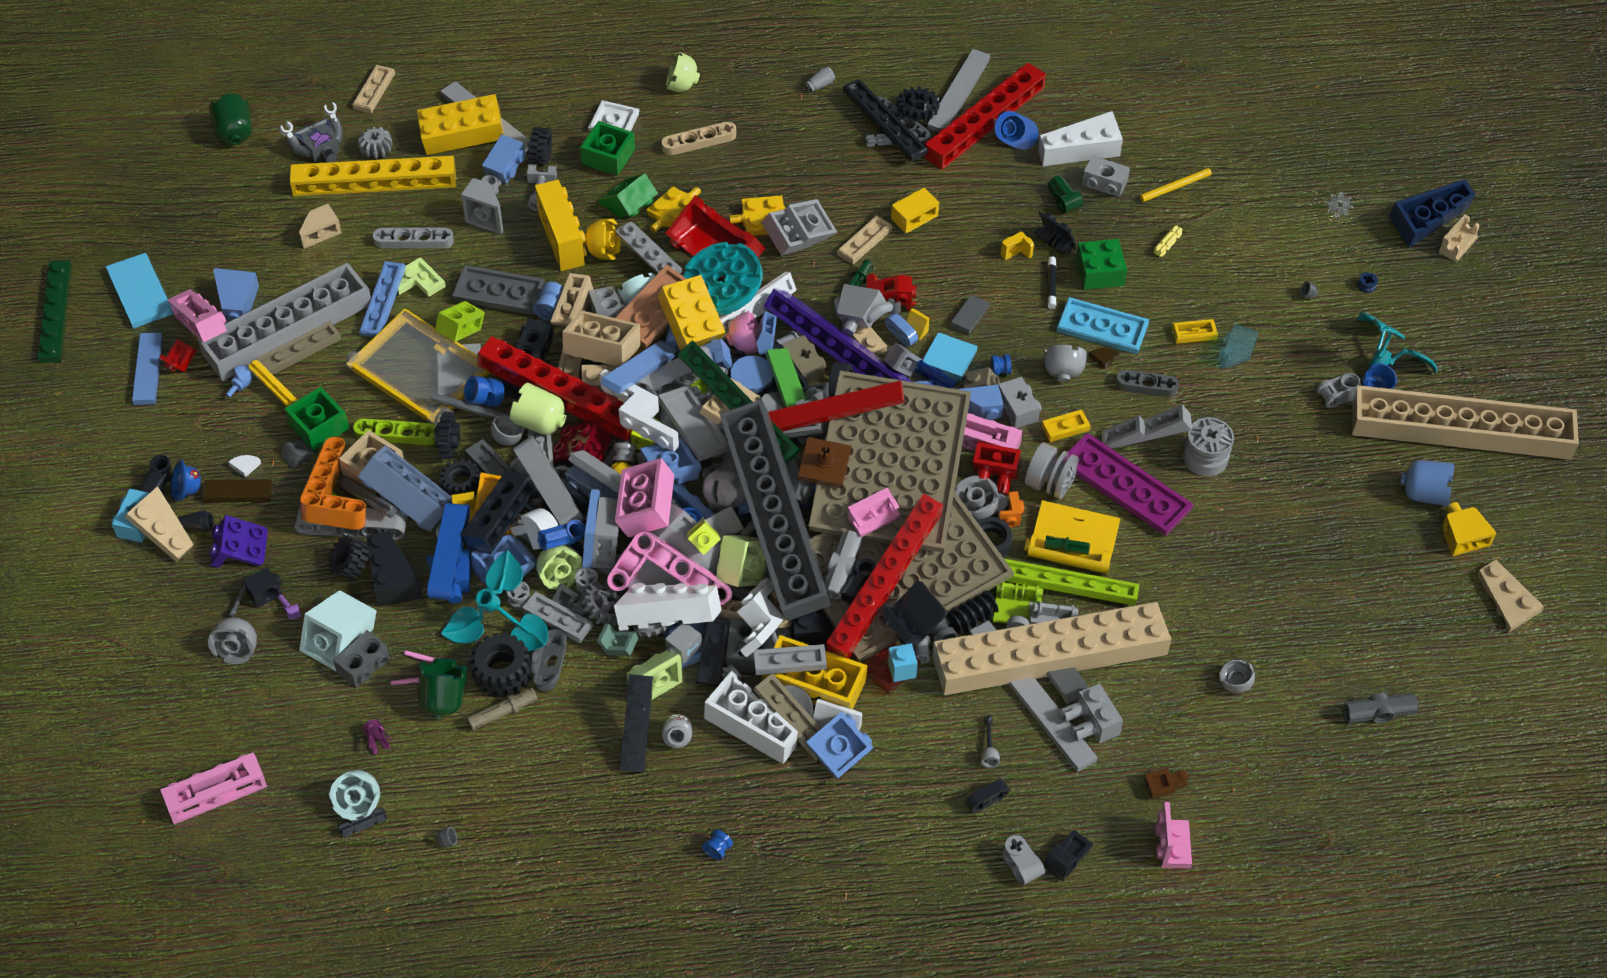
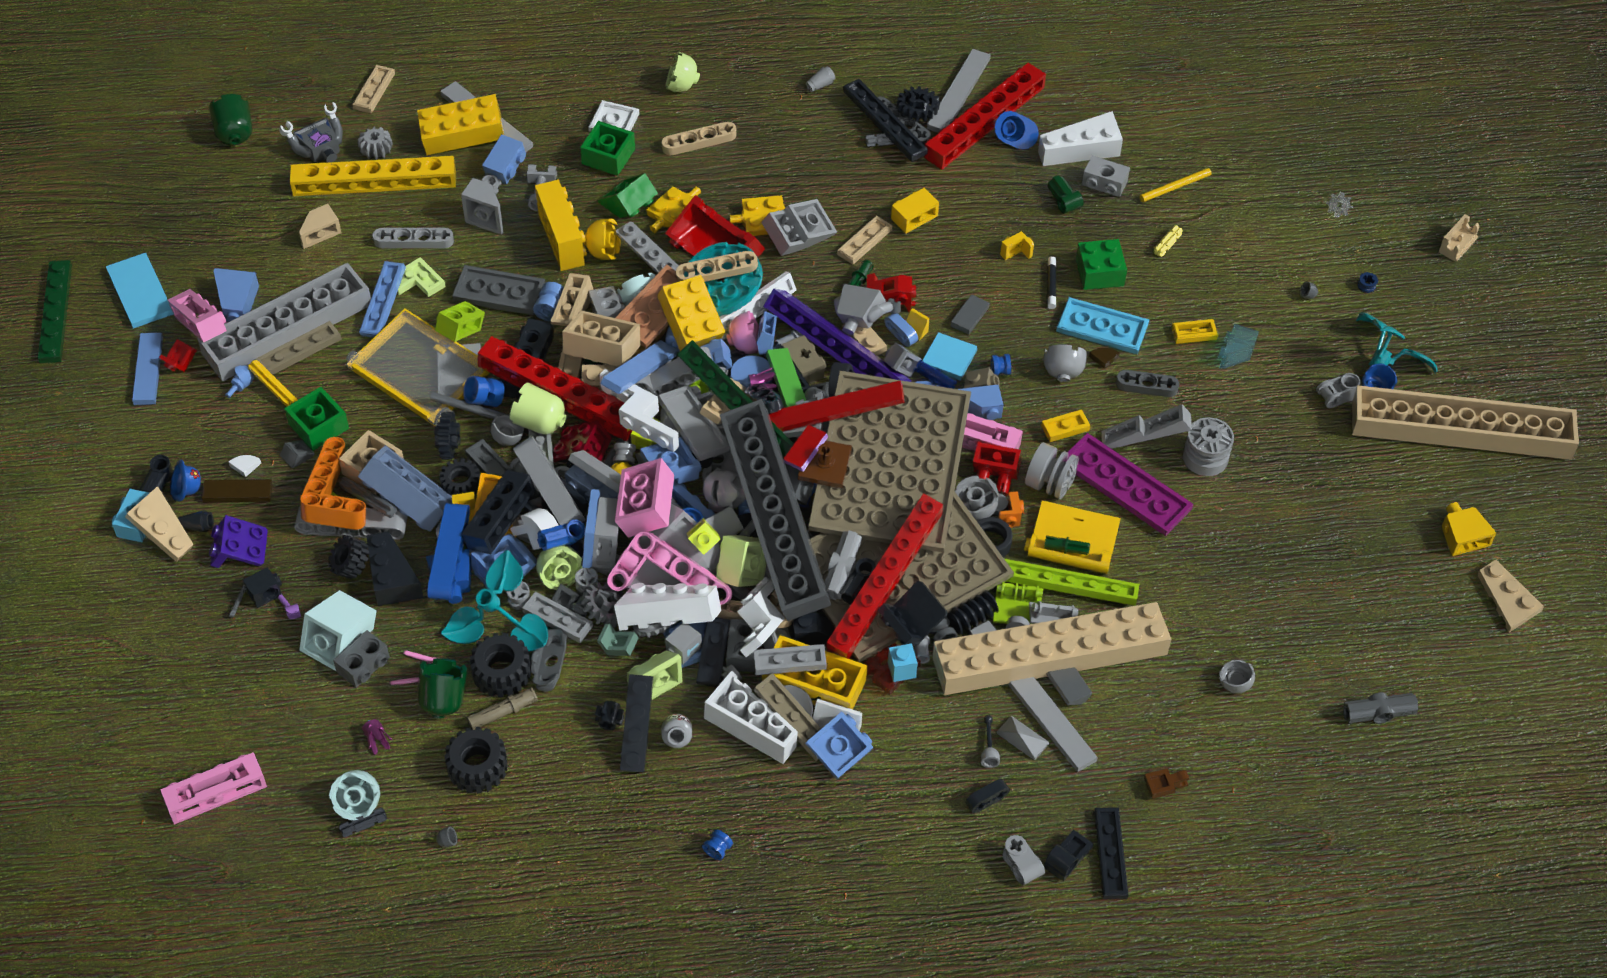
(233, 640): light grey cylinder -> none
(397, 428): lime beam -> none
(476, 776): none -> black tyre
(540, 145): black tyre -> none
(609, 715): none -> black gear
(716, 264): none -> tan beam
(760, 378): none -> flat silver piece
(770, 398): none -> black beam
(805, 448): none -> red tile
(873, 512): bright pink hinge -> none
(1019, 402): light grey brick -> none
(1023, 737): none -> light grey slope
(1056, 234): black hinge -> none
(1098, 712): light grey brick -> none
(1111, 853): none -> black tile
(1174, 840): bright pink bracket -> none
(1428, 211): dark blue wedge -> none
(1428, 481): medium blue cylinder -> none

